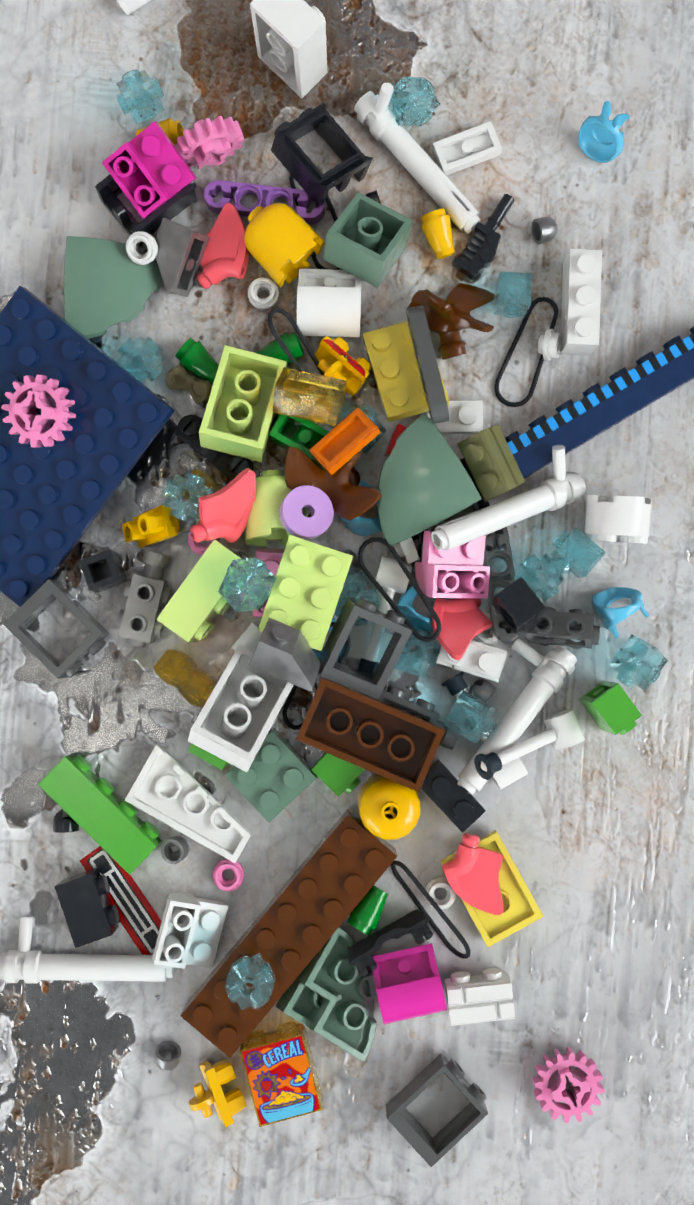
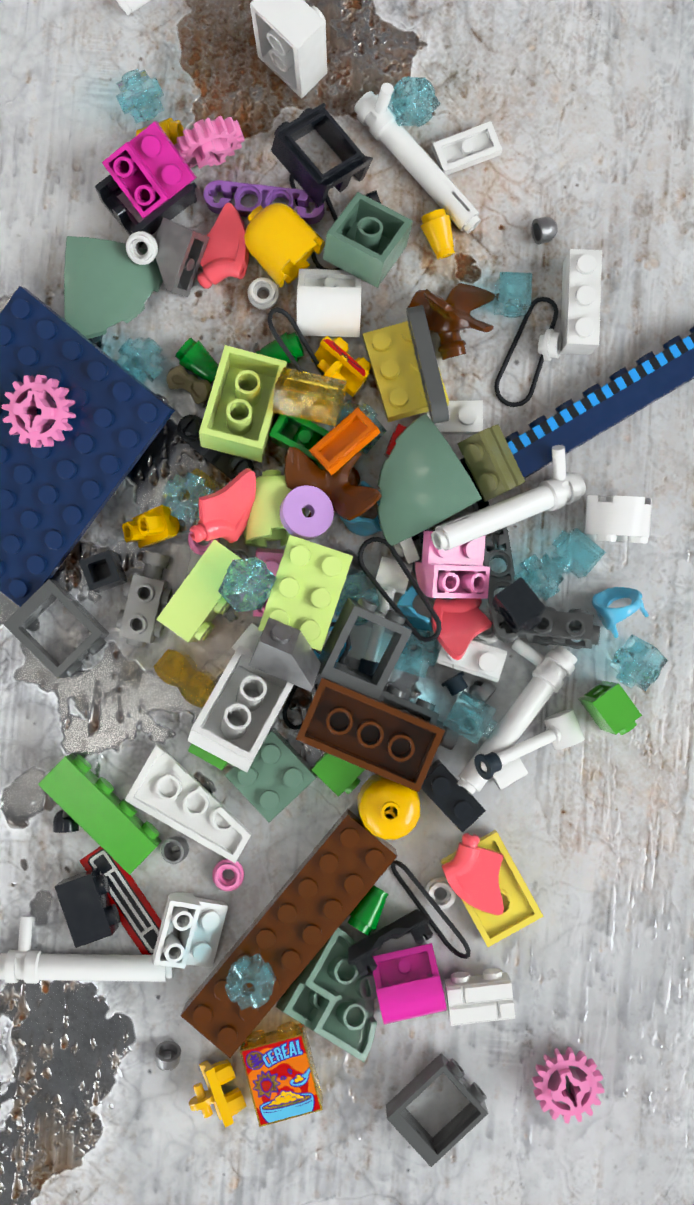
(484, 243): black piece -> none
(601, 137): medium azure piece -> none

